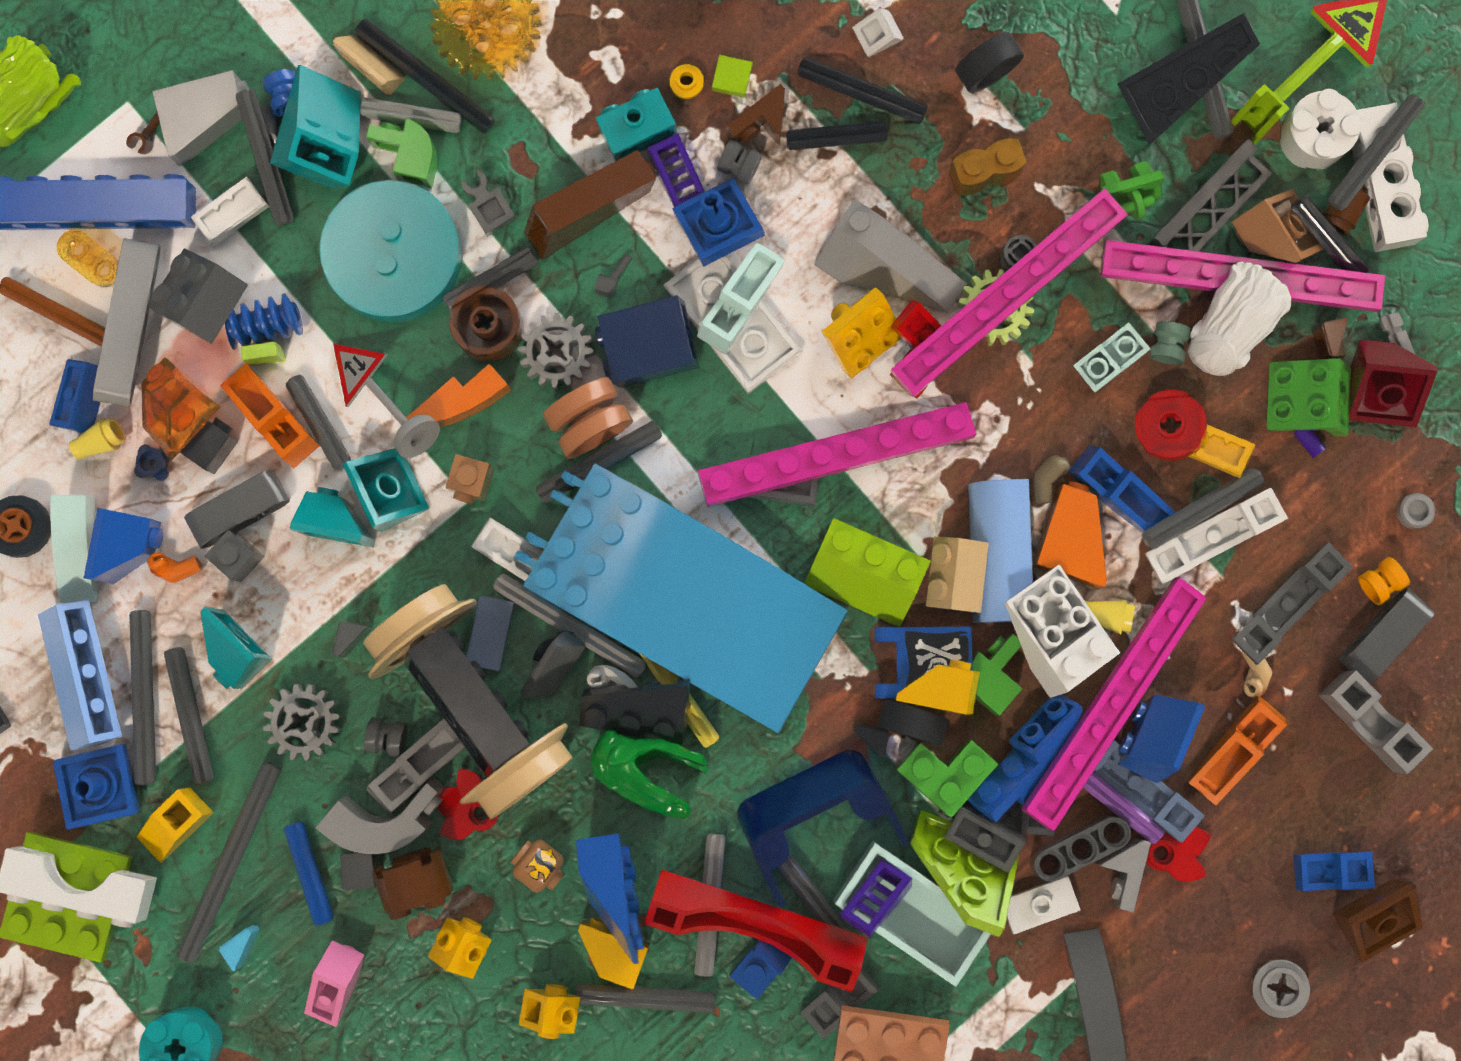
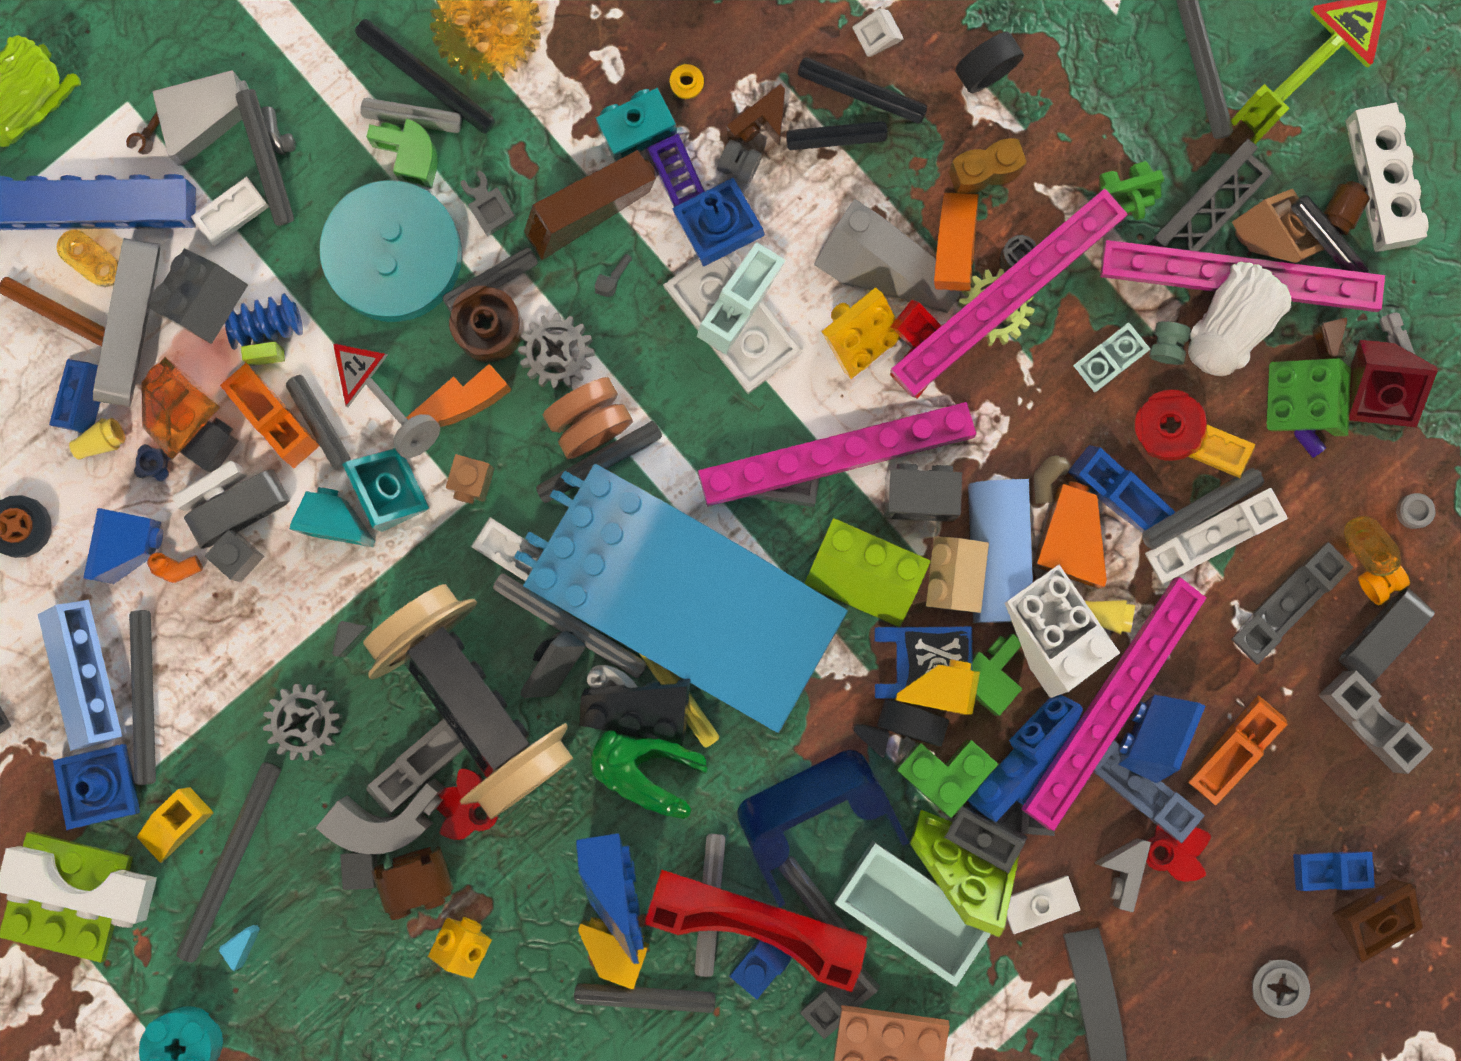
(71, 534): light aqua slope -> none
(188, 715): dark grey axle -> none
(209, 486): none -> white plate
(231, 649): teal slope -> none
(279, 85): blue wheel -> none
(308, 873): blue axle -> none
(319, 130): teal slope -> none
(333, 983): bright pink slope -> none
(369, 63): tan slope -> none
(385, 737): dark grey wheel -> none
(490, 632): sand blue tile -> none
(538, 866): medium nougat head -> none
(556, 1014): yellow brick -> none
(647, 342): dark blue brick -> none
(732, 76): lime tile -> none
(891, 874): dark purple slope -> none
(922, 494): none -> dark grey brick
(956, 242): none -> orange slope
(1097, 847): dark grey beam -> none
(1123, 808): medium lavender axle -> none
(1182, 78): black wing -> none
(1257, 677): tan arm -> none
(1330, 114): white brick -> none
(1374, 548): none -> clear yellow plate
(1376, 152): dark grey axle -> none

